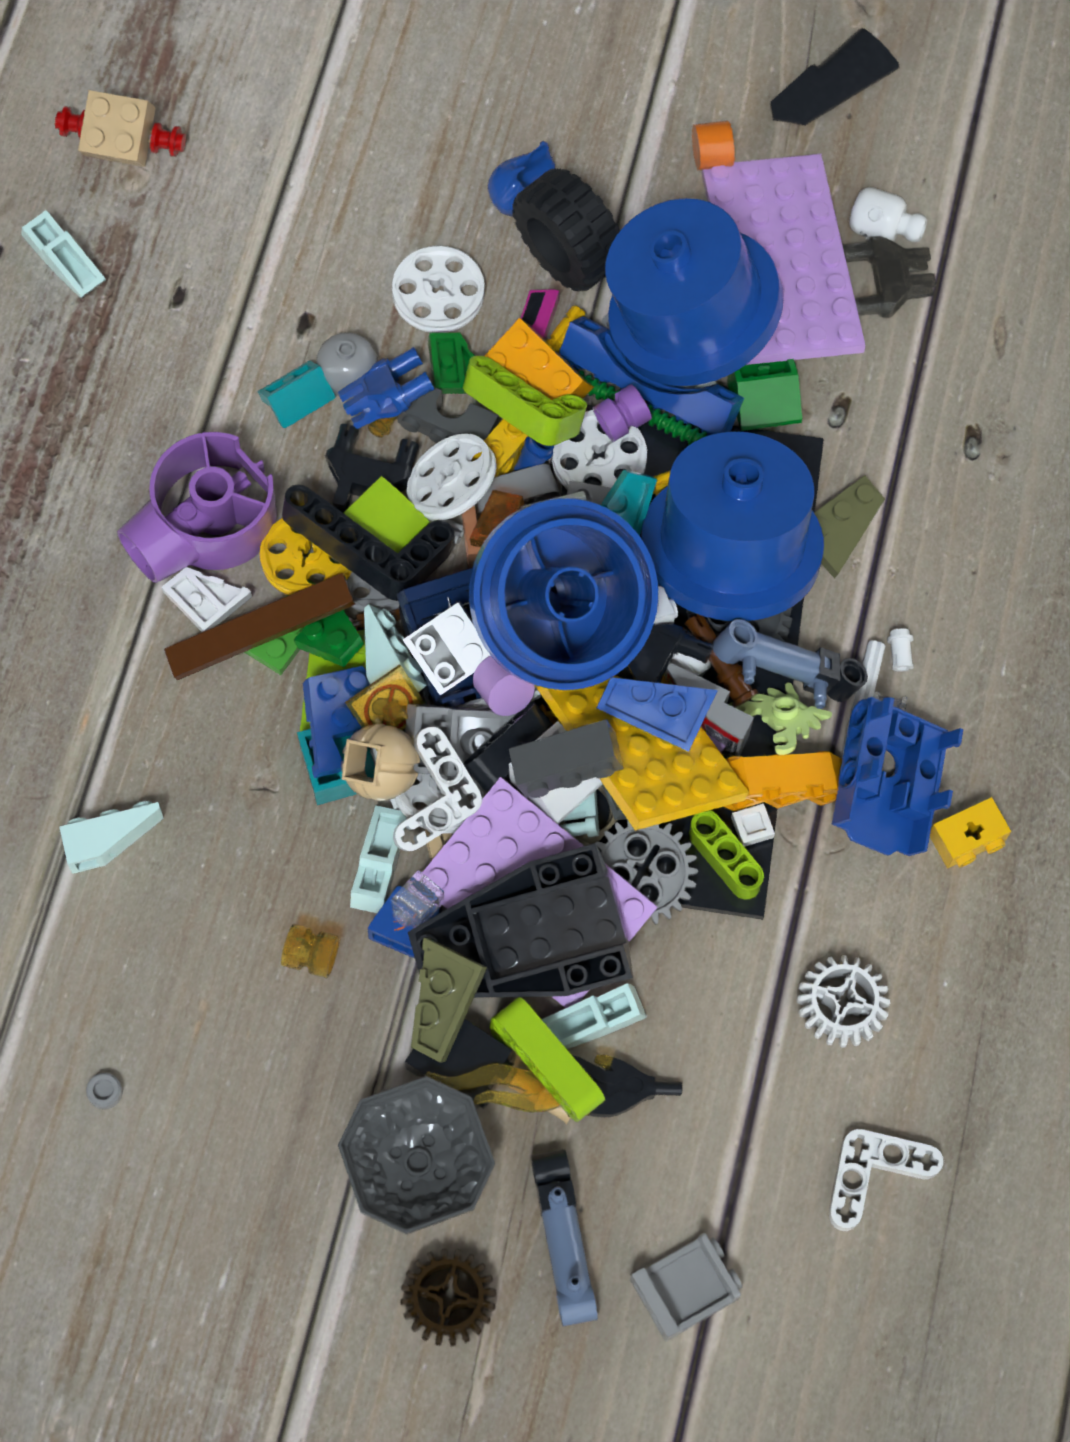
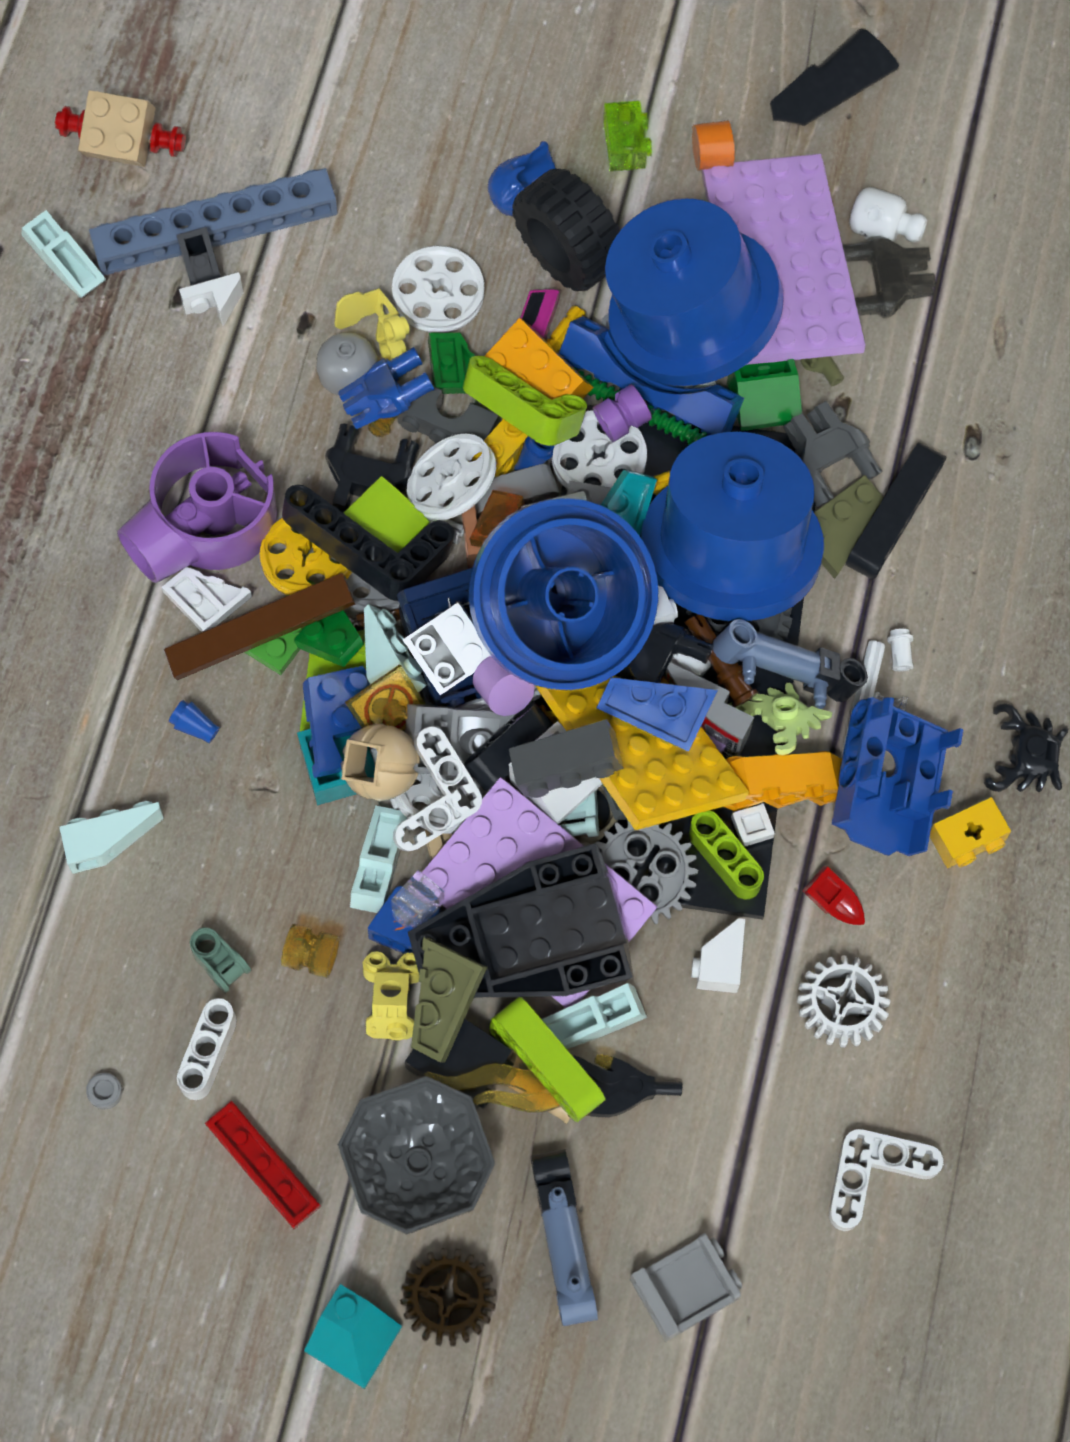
(193, 721): none -> blue cone
(198, 255): none -> black slope
(206, 1065): none -> white beam
(217, 293): none -> white slope
(221, 963): none -> sand green piece
(228, 228): none -> sand blue brick
(262, 1165): none -> red tile
(297, 393): teal panel -> none
(352, 1336): none -> teal slope
(389, 1014): none -> light yellow piece
(390, 327): none -> light yellow piece
(623, 136): none -> clear neon green brick
(721, 960): none -> white slope
(825, 366): none -> olive arm
(830, 445): none -> dark grey connector
(835, 897): none -> red plate
(895, 511): none -> black beam
(1034, 752): none -> black animal

